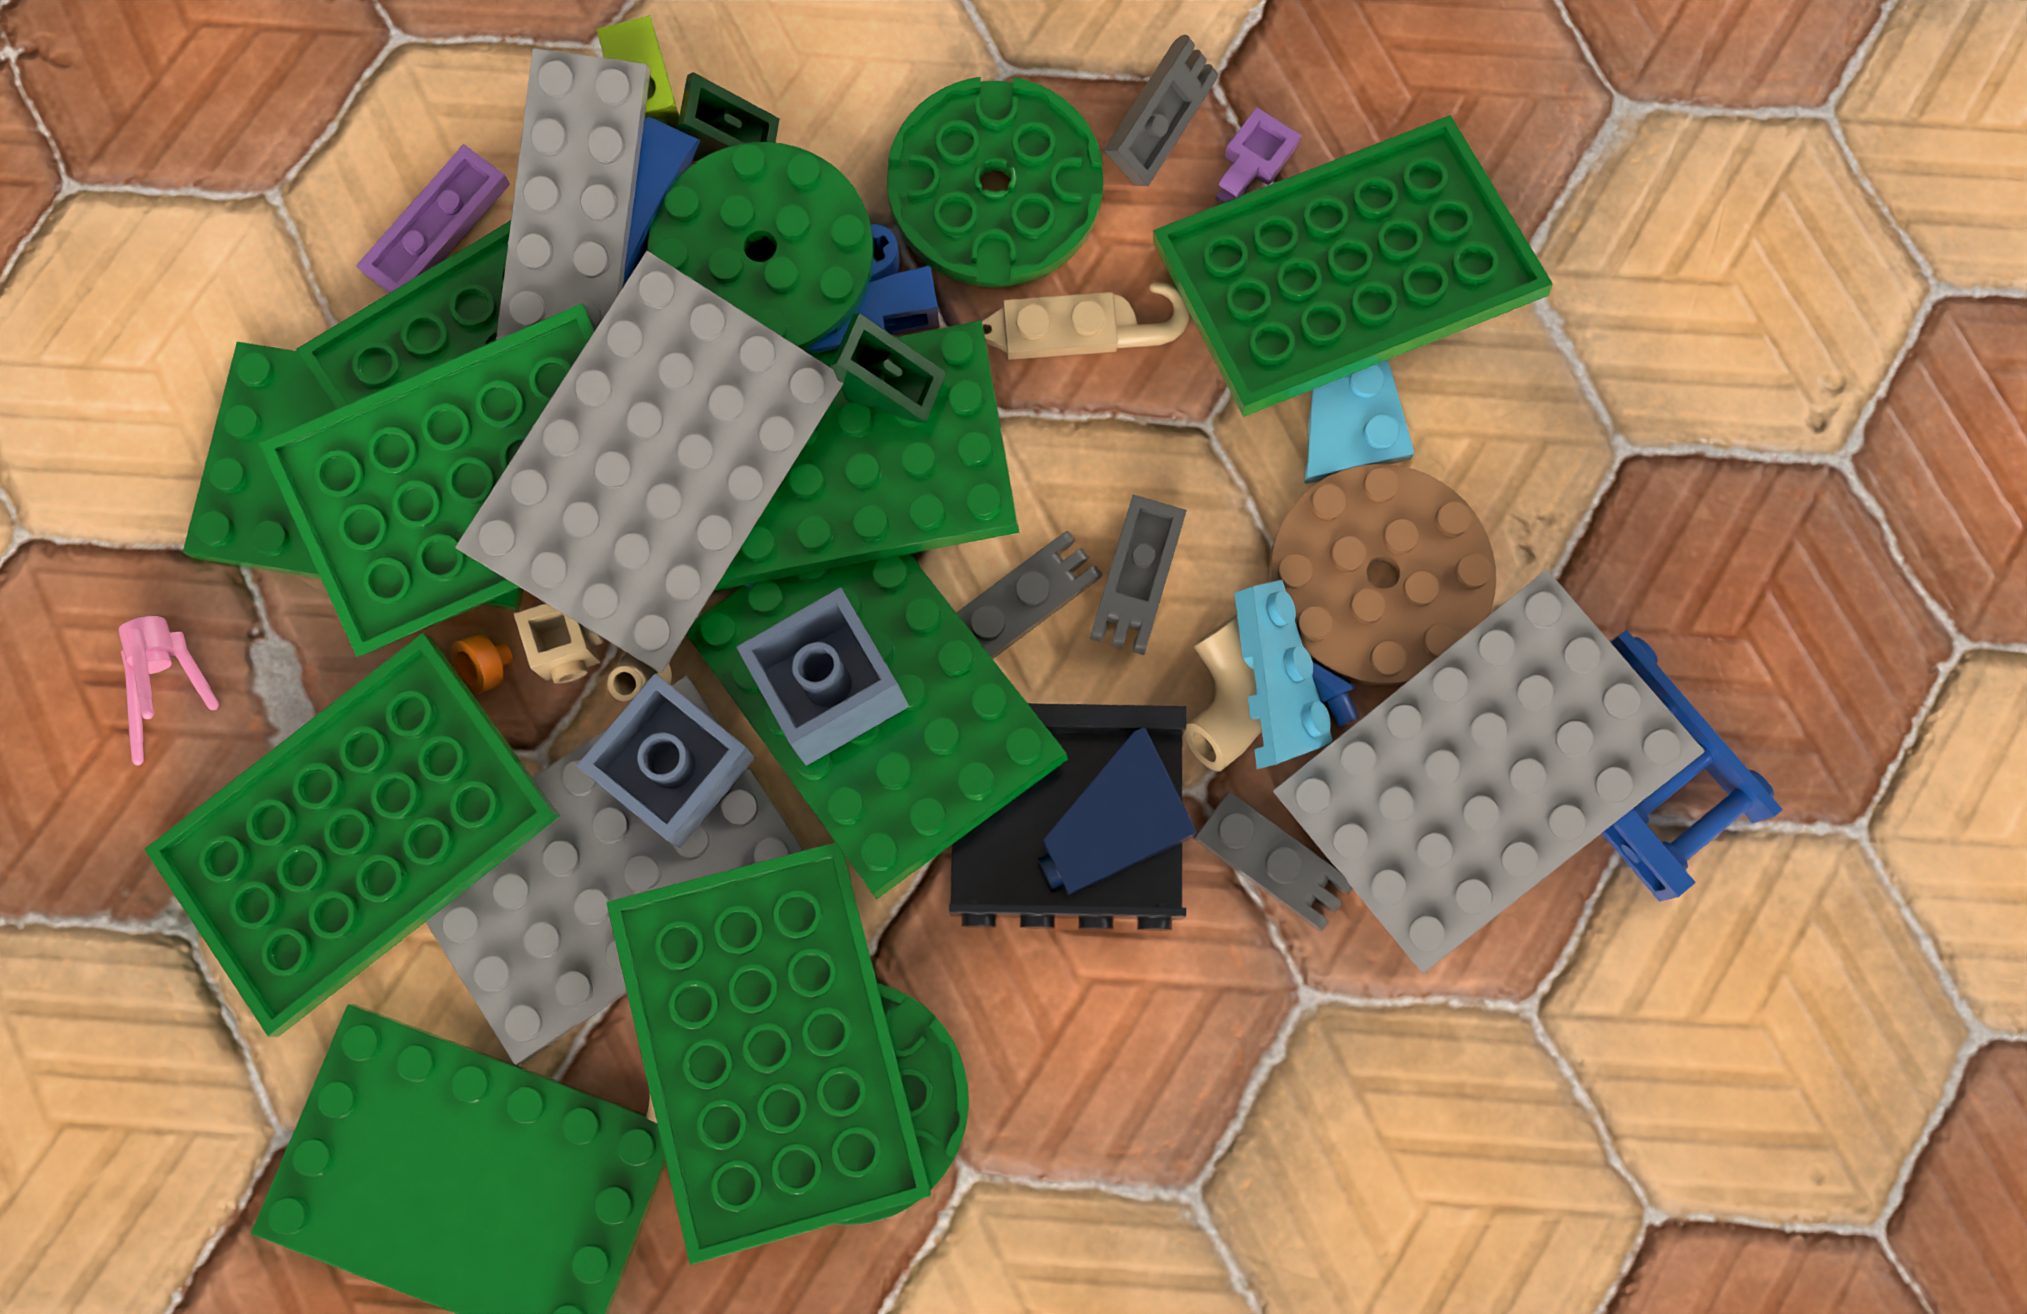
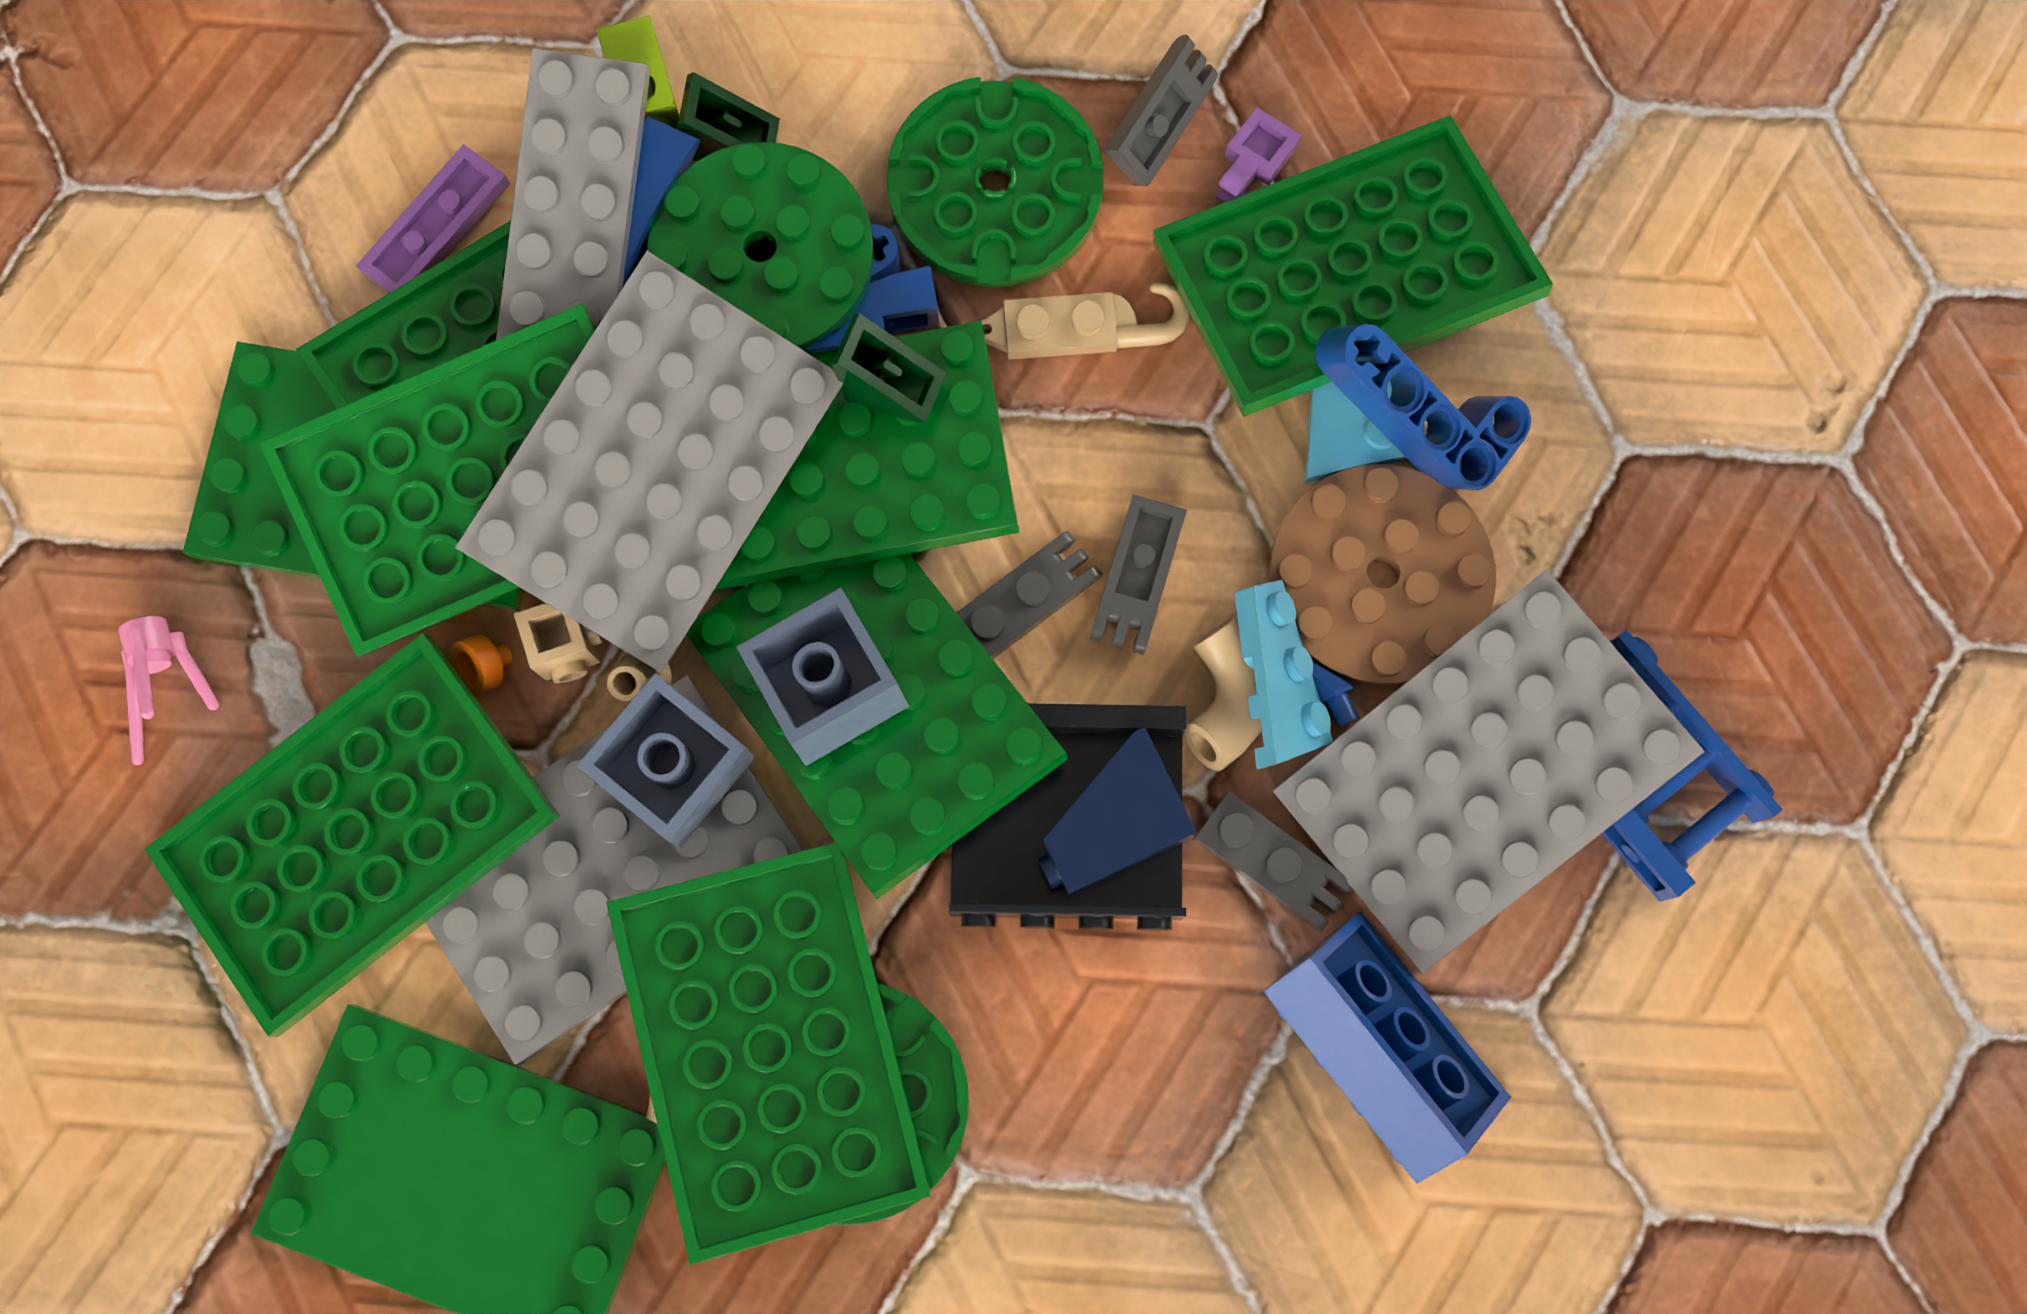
(1362, 364): none -> blue beam
(1389, 1048): none -> blue slope

